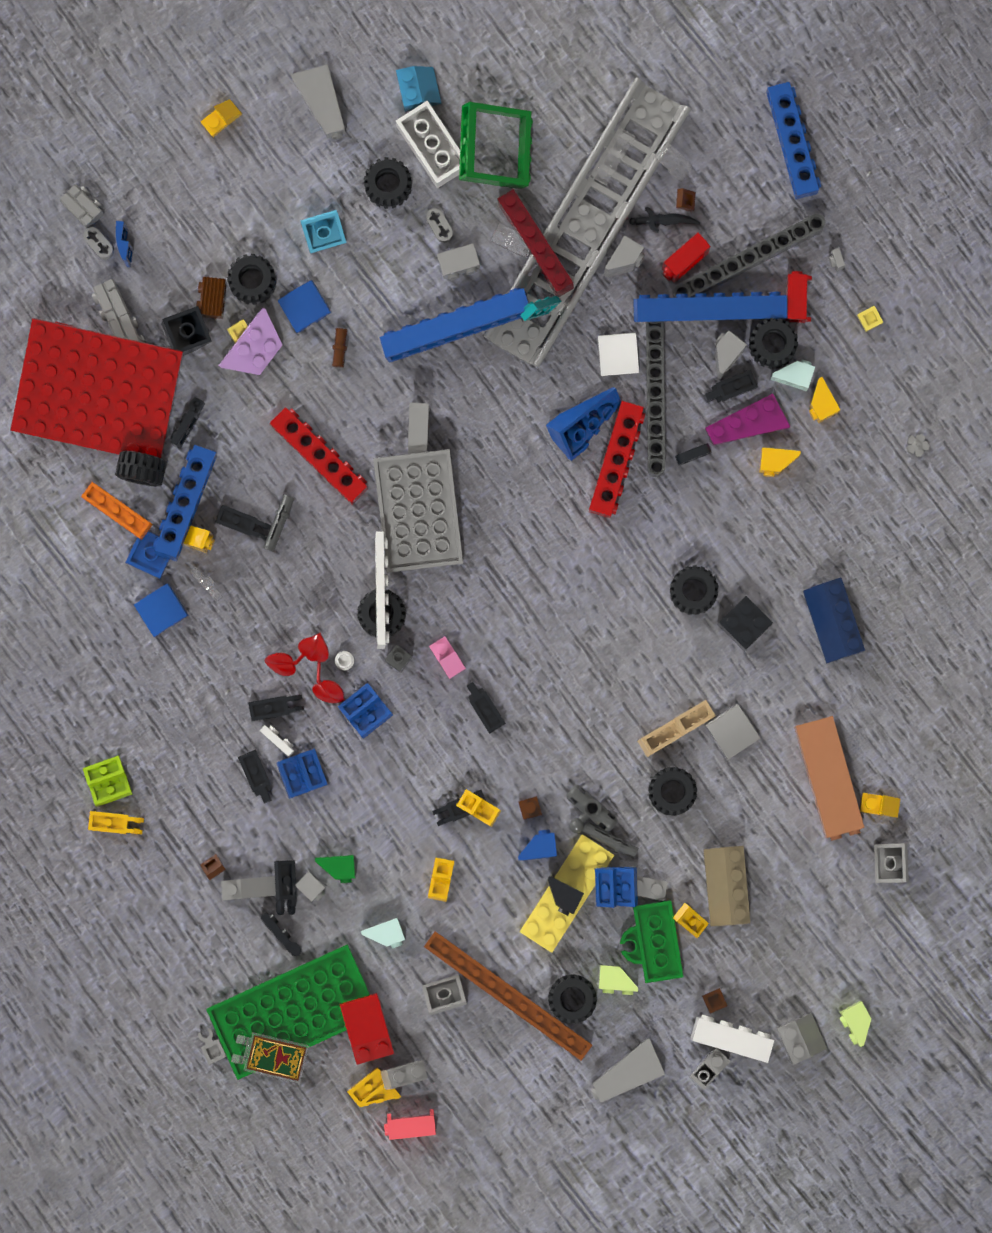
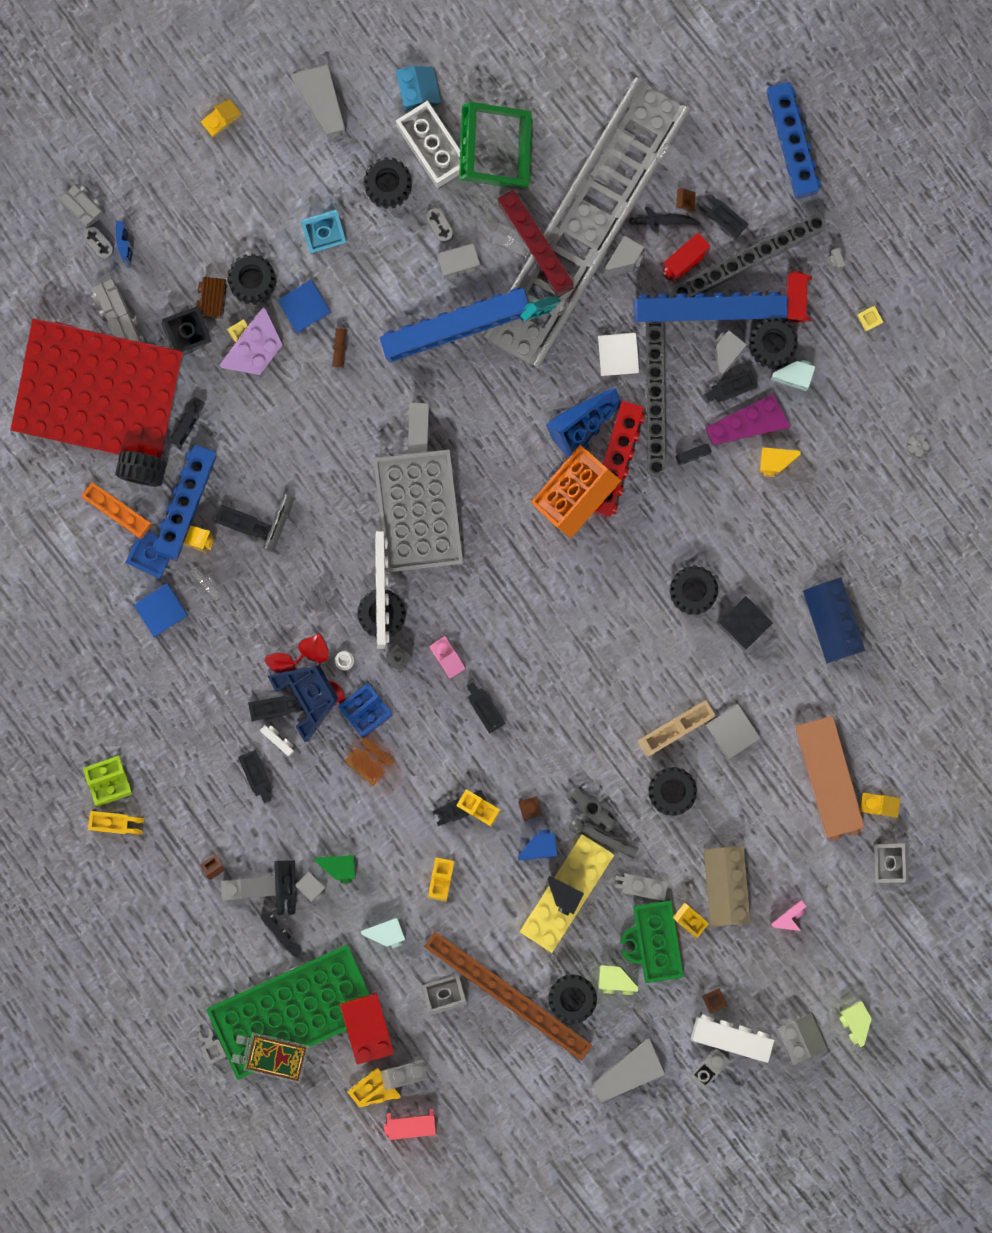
(288, 417): red brick -> none
(301, 773): blue slope -> none
(313, 693): none -> dark blue wing
(364, 765): none -> clear orange plate
(575, 491): none -> orange slope
(616, 887): blue slope -> none
(723, 216): none -> black hinge
(785, 920): none -> bright pink slope
(823, 403): yellow slope -> none

